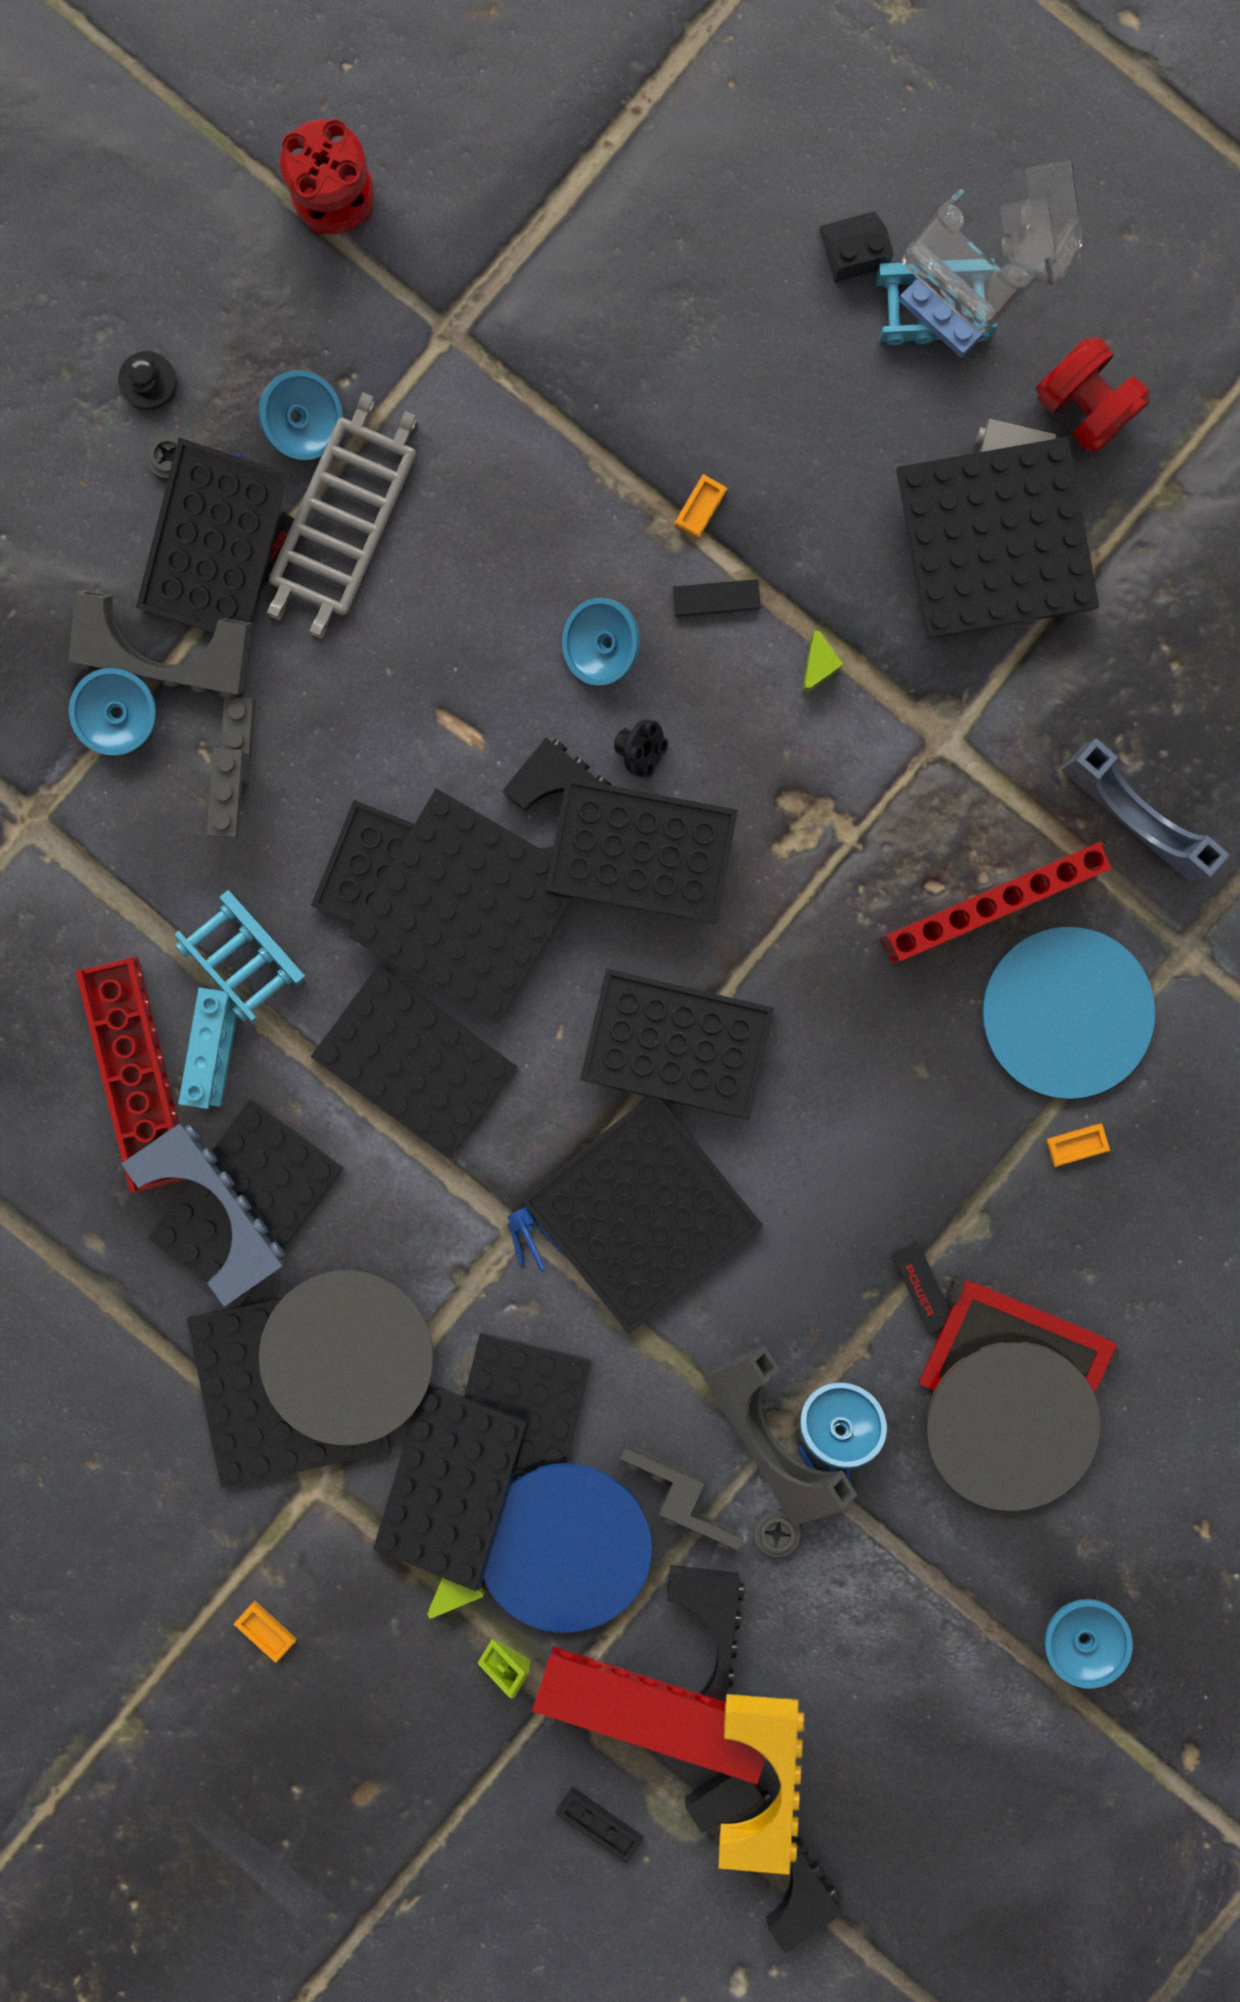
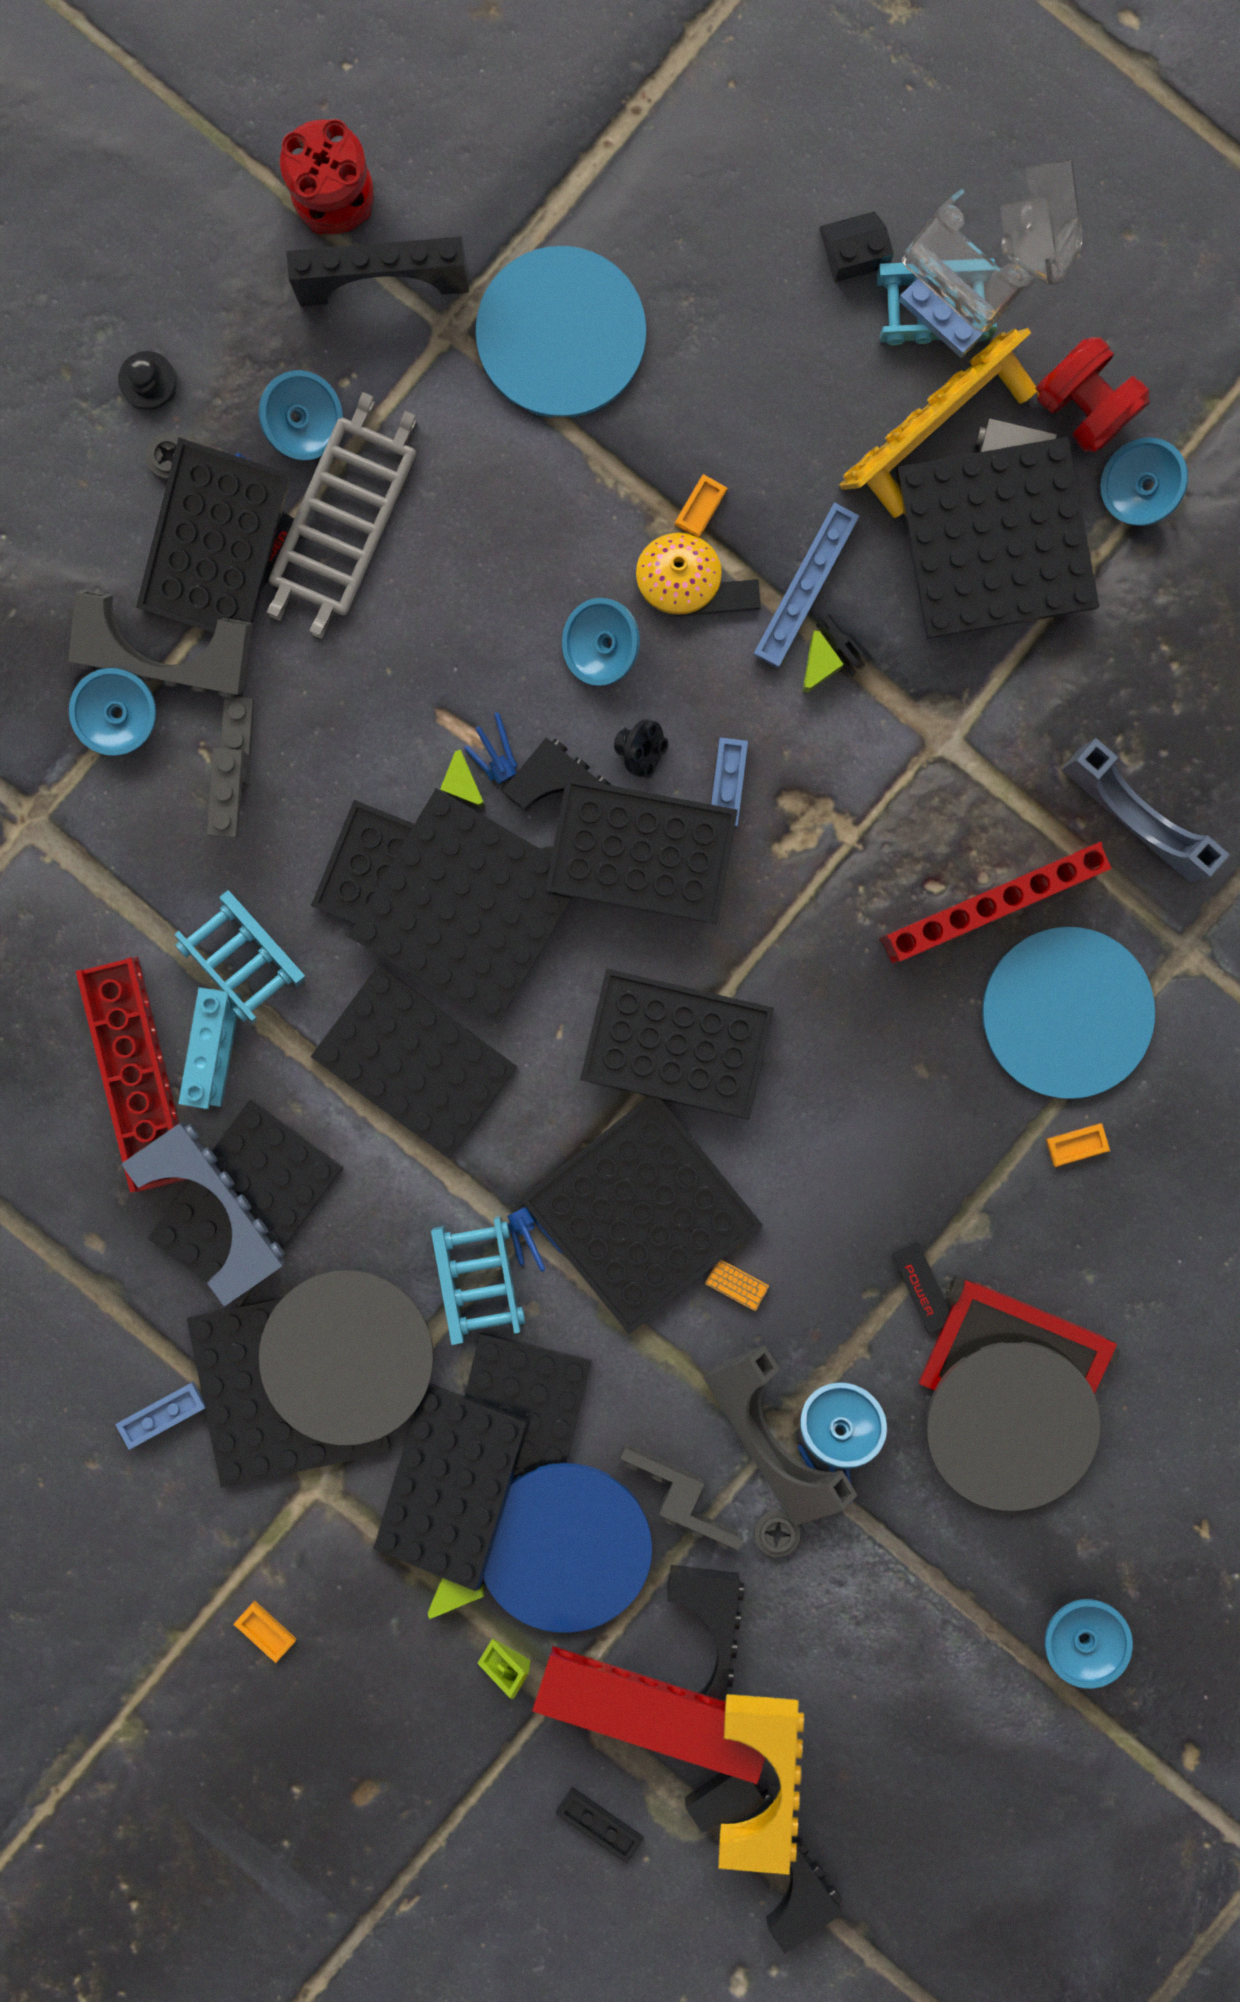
(161, 1415): none -> medium blue plate
(322, 270): none -> black arch
(454, 1298): none -> medium azure fence
(460, 782): none -> lime slope
(501, 768): none -> blue plant
(561, 331): none -> dark azure tile
(675, 588): none -> yellow dish
(729, 774): none -> medium blue plate
(737, 1284): none -> light orange tile
(806, 585): none -> medium blue plate
(842, 641): none -> black arm
(992, 360): none -> yellow piece
(1129, 472): none -> dark azure dish

